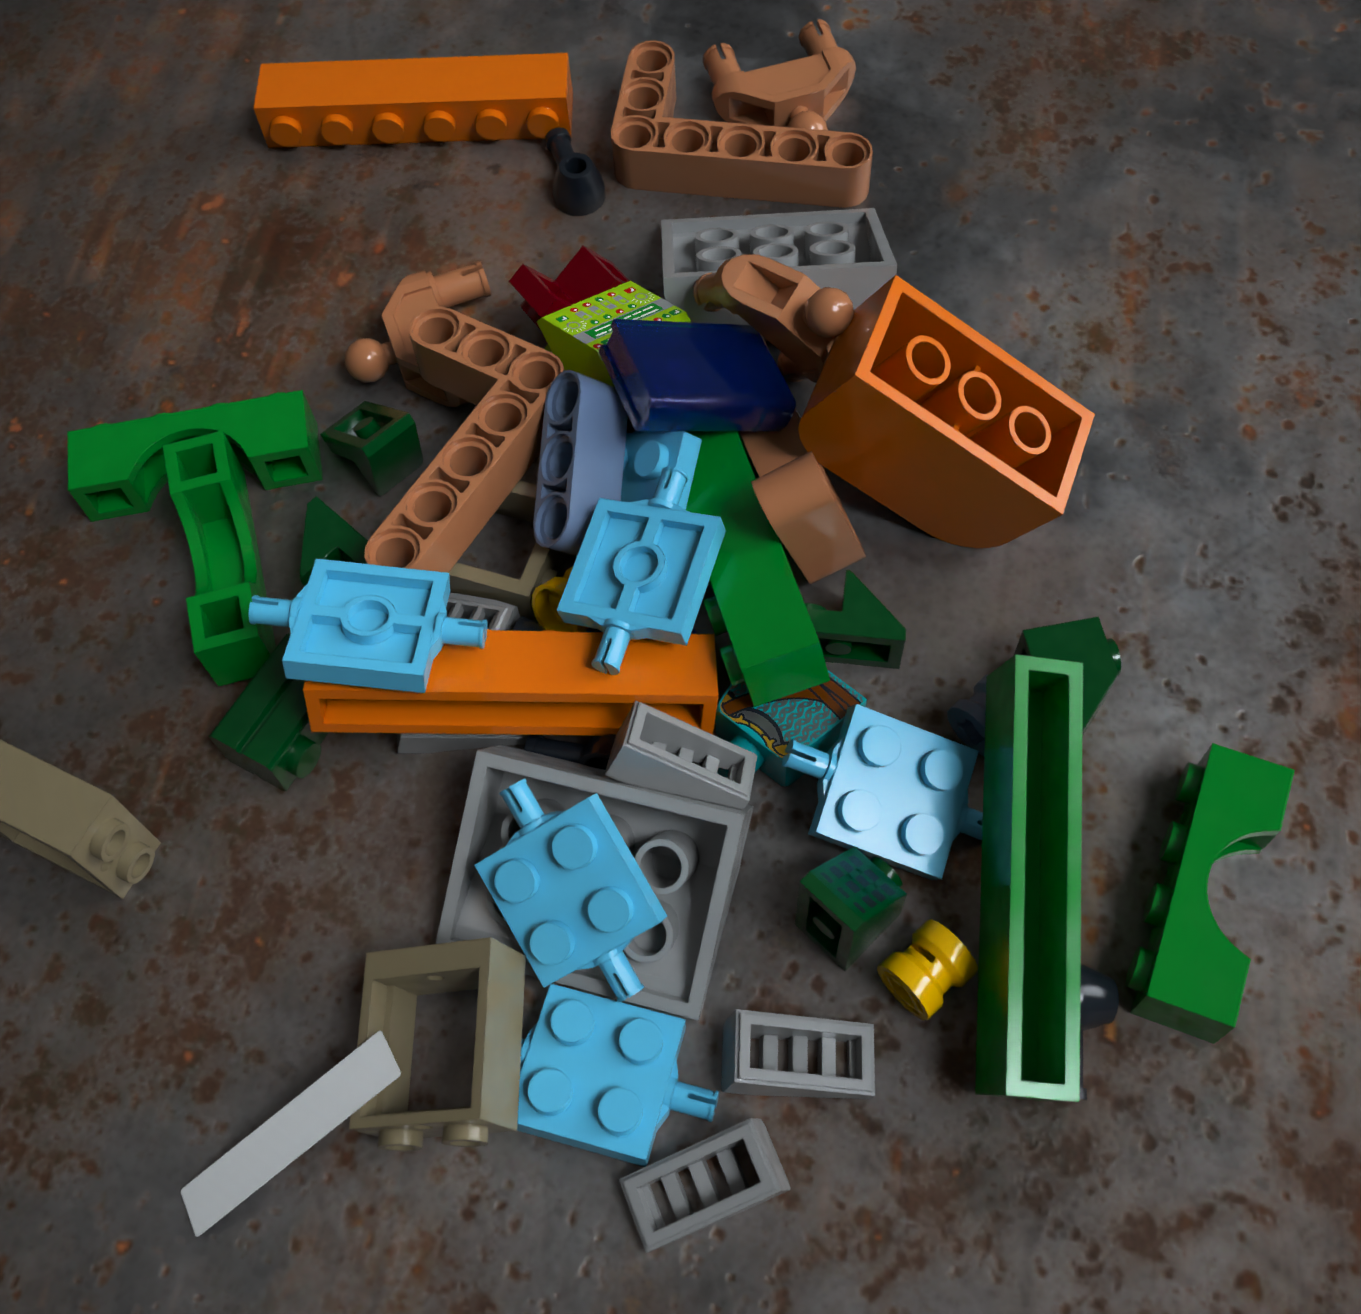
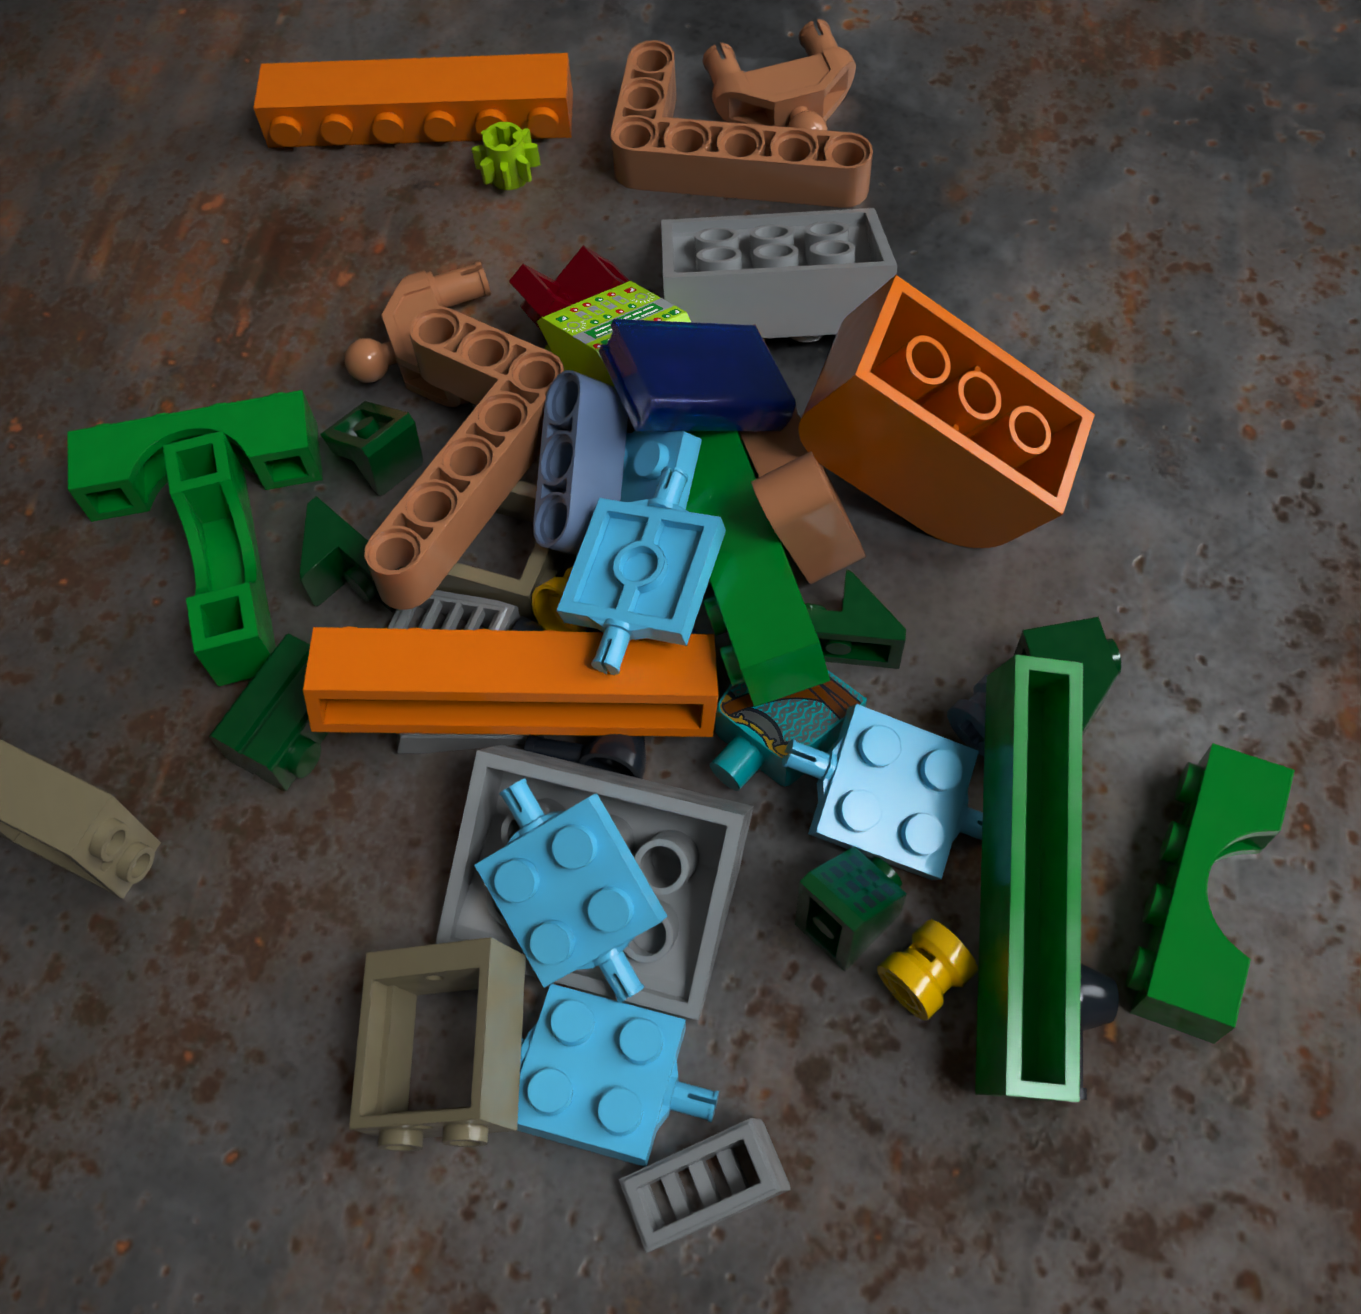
(289, 1133): white sticker -> none
(367, 625): medium azure plate -> none
(506, 156): none -> lime gear
(577, 182): black bar -> none
(659, 752): light grey slope -> none
(768, 1081): light grey slope -> none
(782, 308): nougat connector -> none

